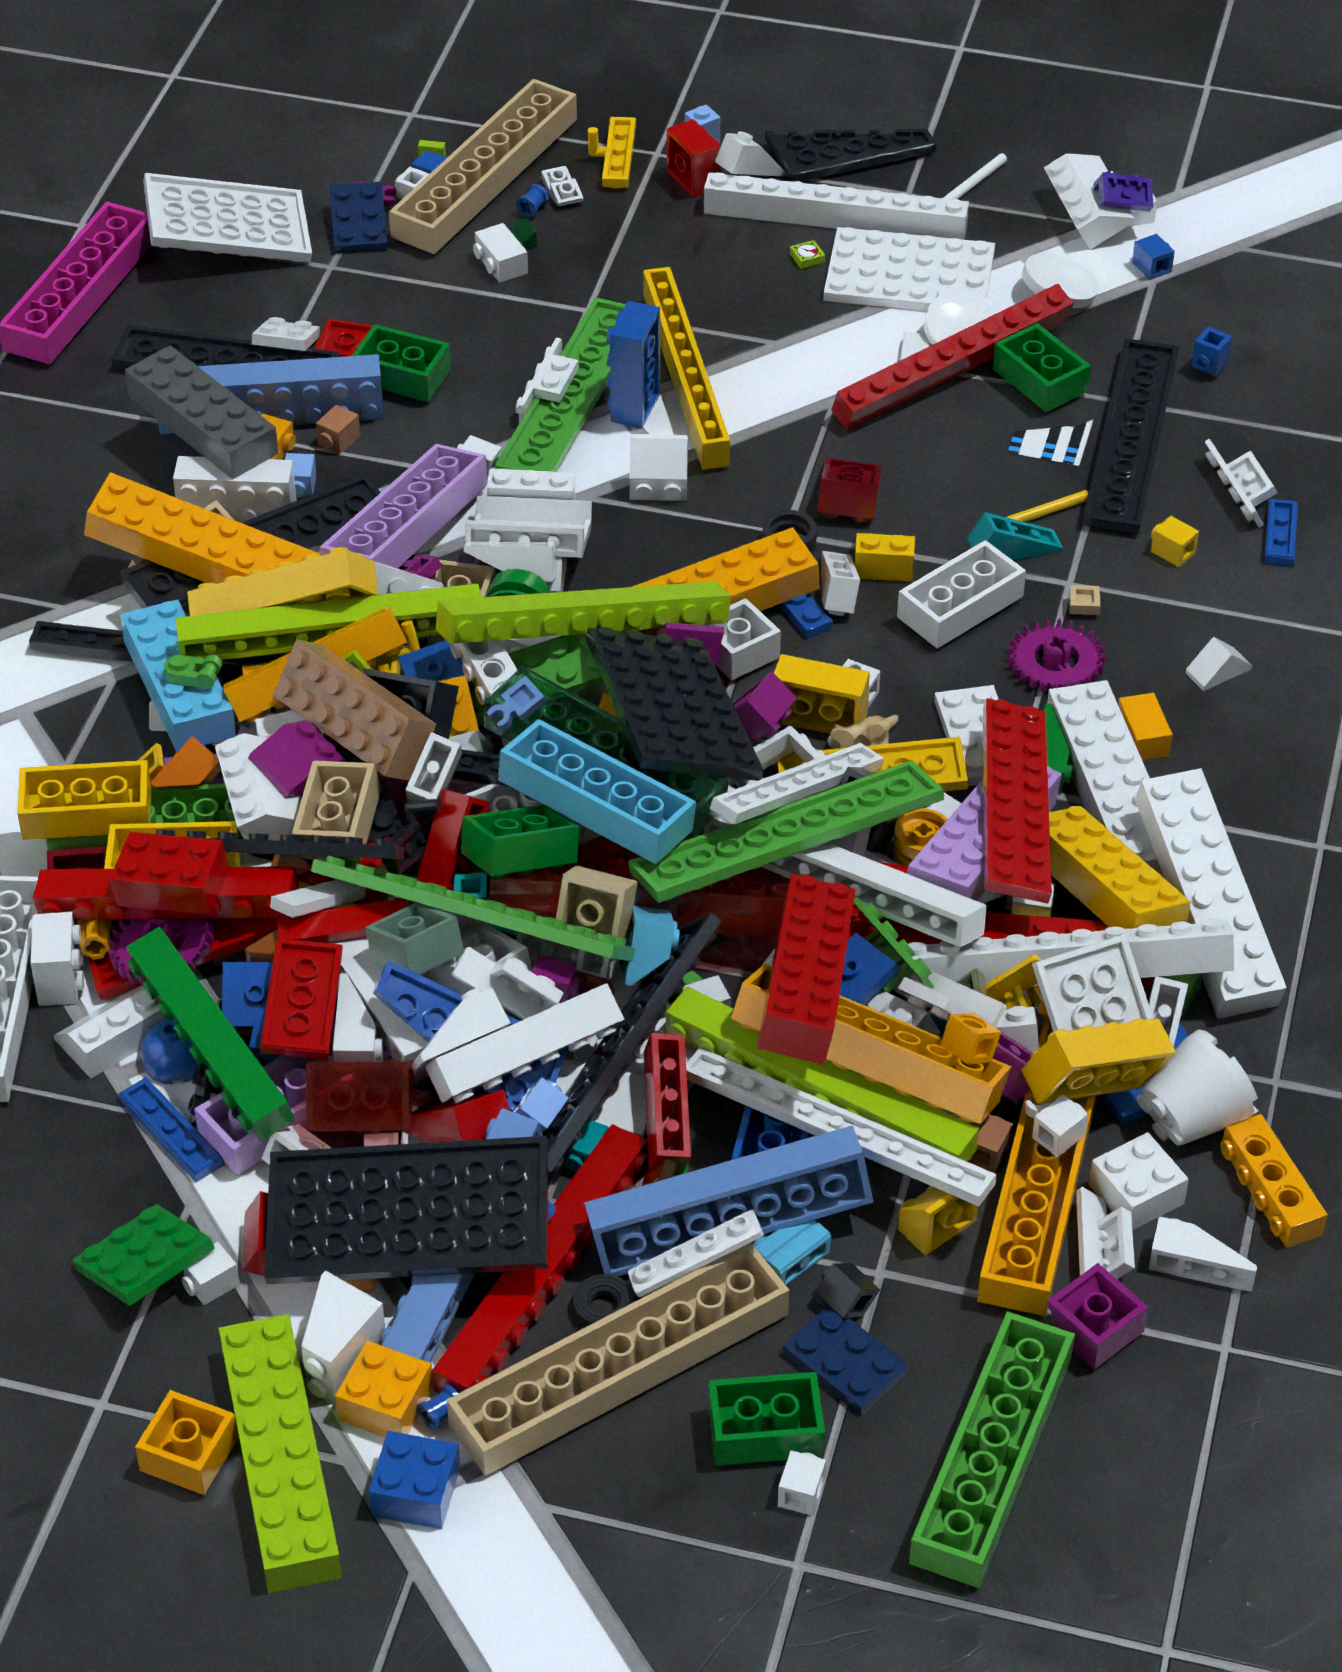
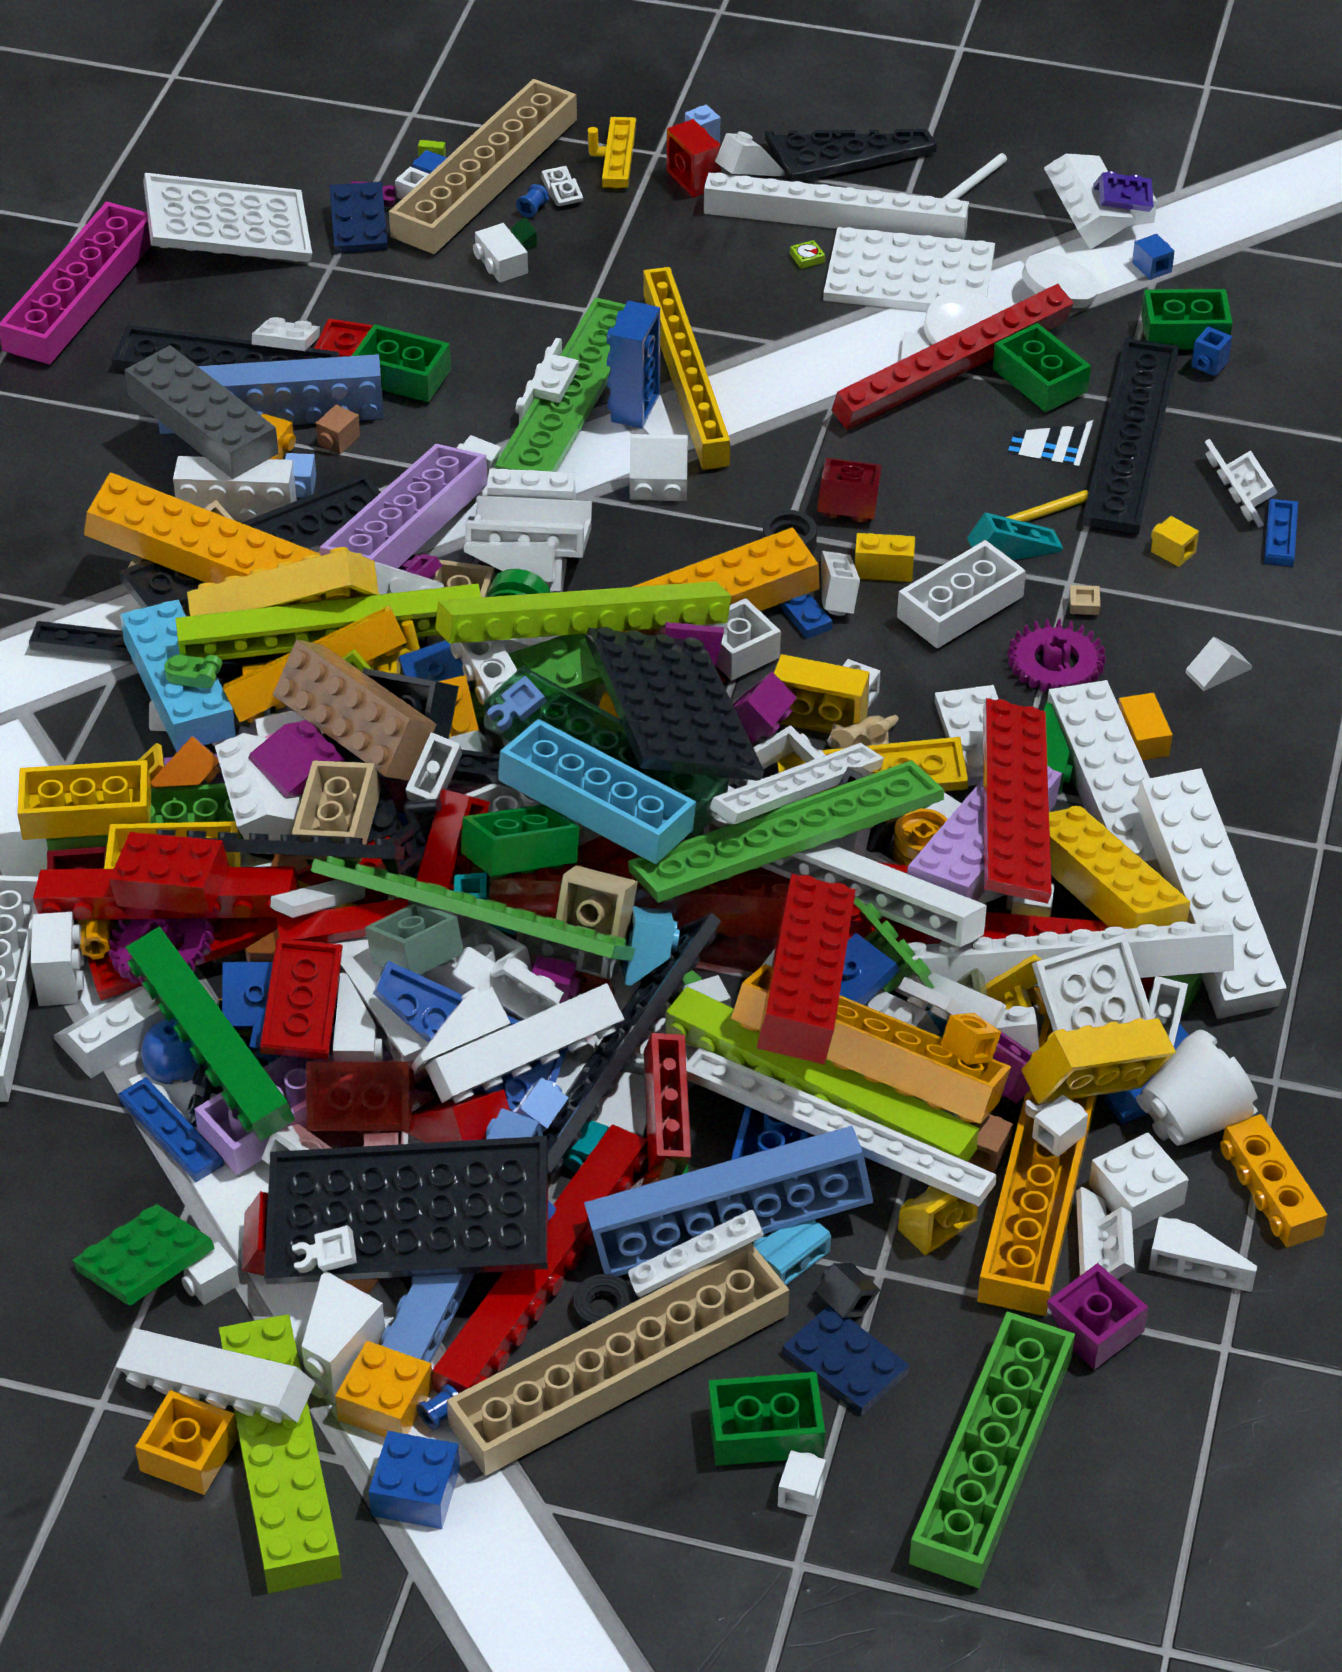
(215, 1375): none -> white brick
(330, 1251): none -> white plate
(1183, 314): none -> green brick

